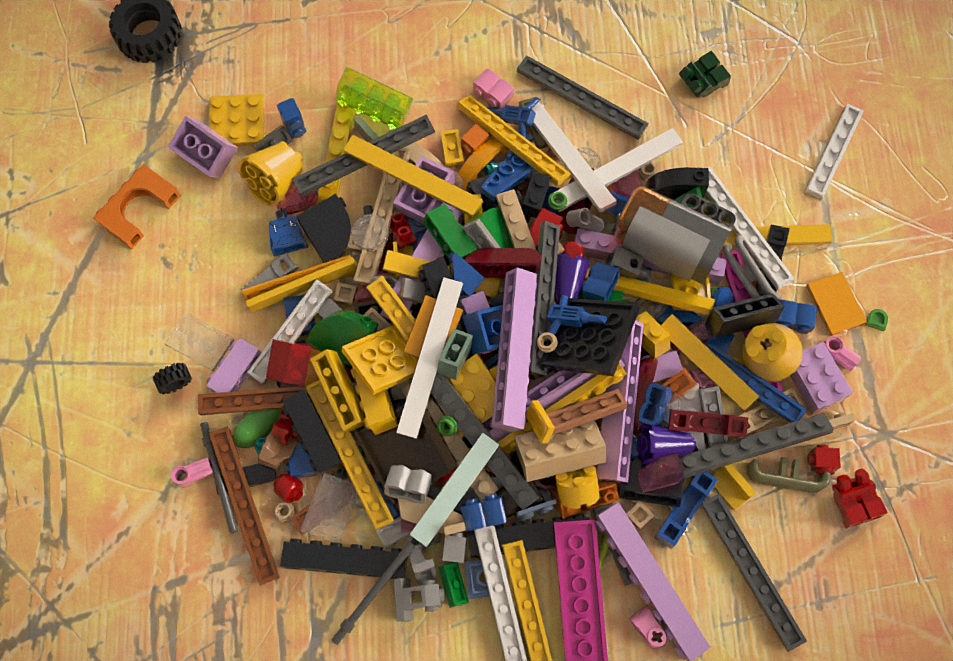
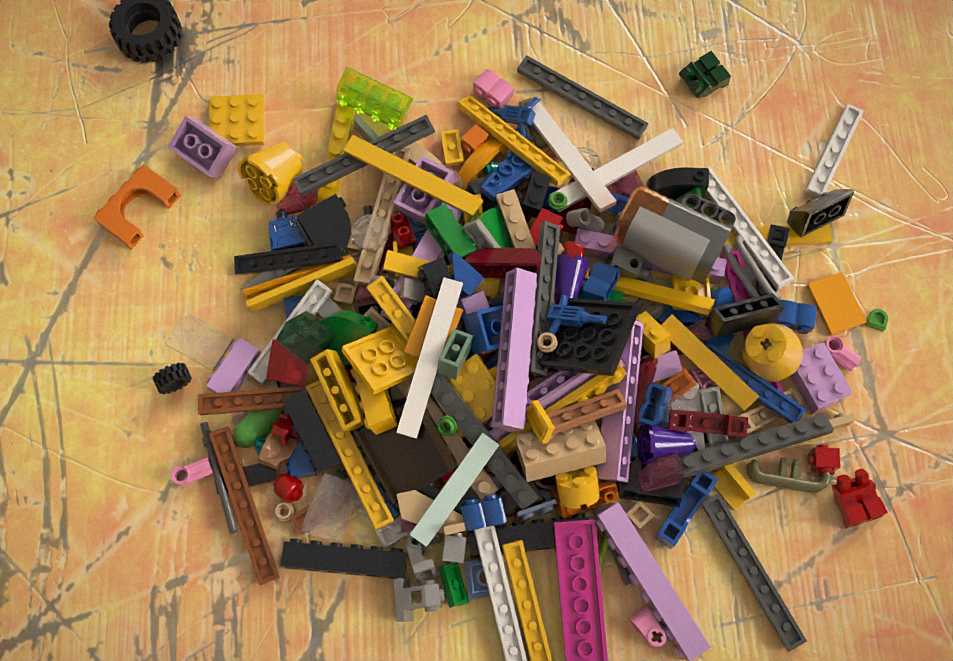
(275, 137): dark grey plate -> none
(288, 258): none -> black tile
(291, 118): blue brick -> none
(305, 336): none -> clear green piece
(348, 624): dark grey bar -> none
(407, 484): light grey brick -> none
(651, 167): tan plate -> none
(820, 211): none -> black slope

